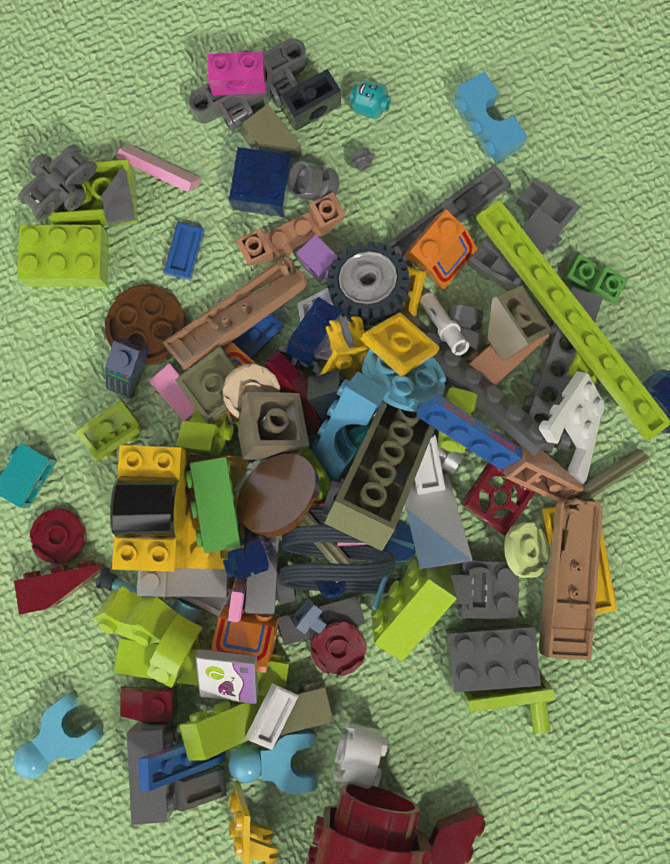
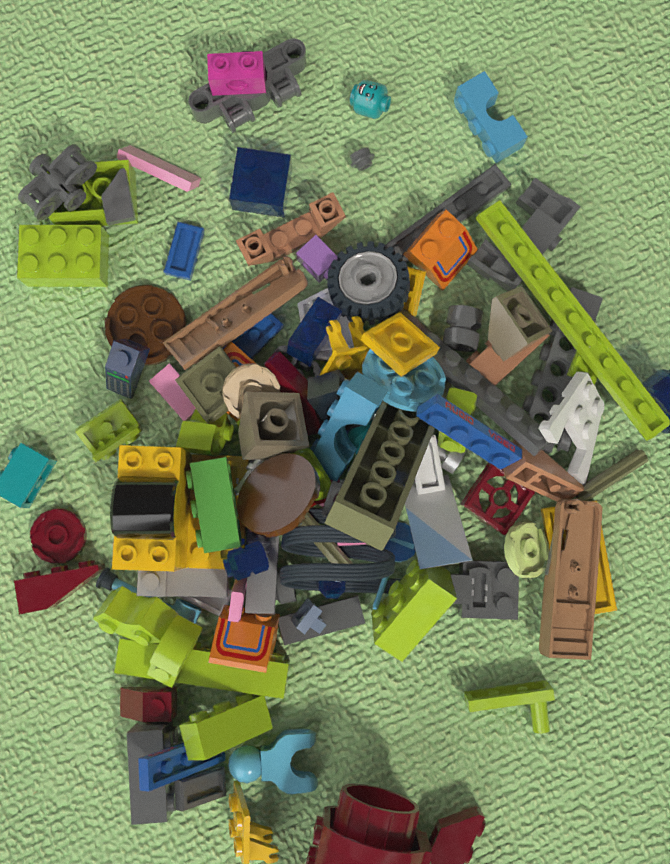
(54, 741): medium azure piece -> none
(227, 676): tile -> none
(270, 134): olive slope -> none
(272, 716): white tile -> none
(310, 709): olive slope -> none
(311, 99): black brick -> none
(312, 181): dark grey wheel -> none
(338, 648): dark red tile -> none
(360, 755): white brick -> none
(447, 329): white pin -> none
(492, 657): dark grey brick -> none
(594, 279): bright green slope -> none

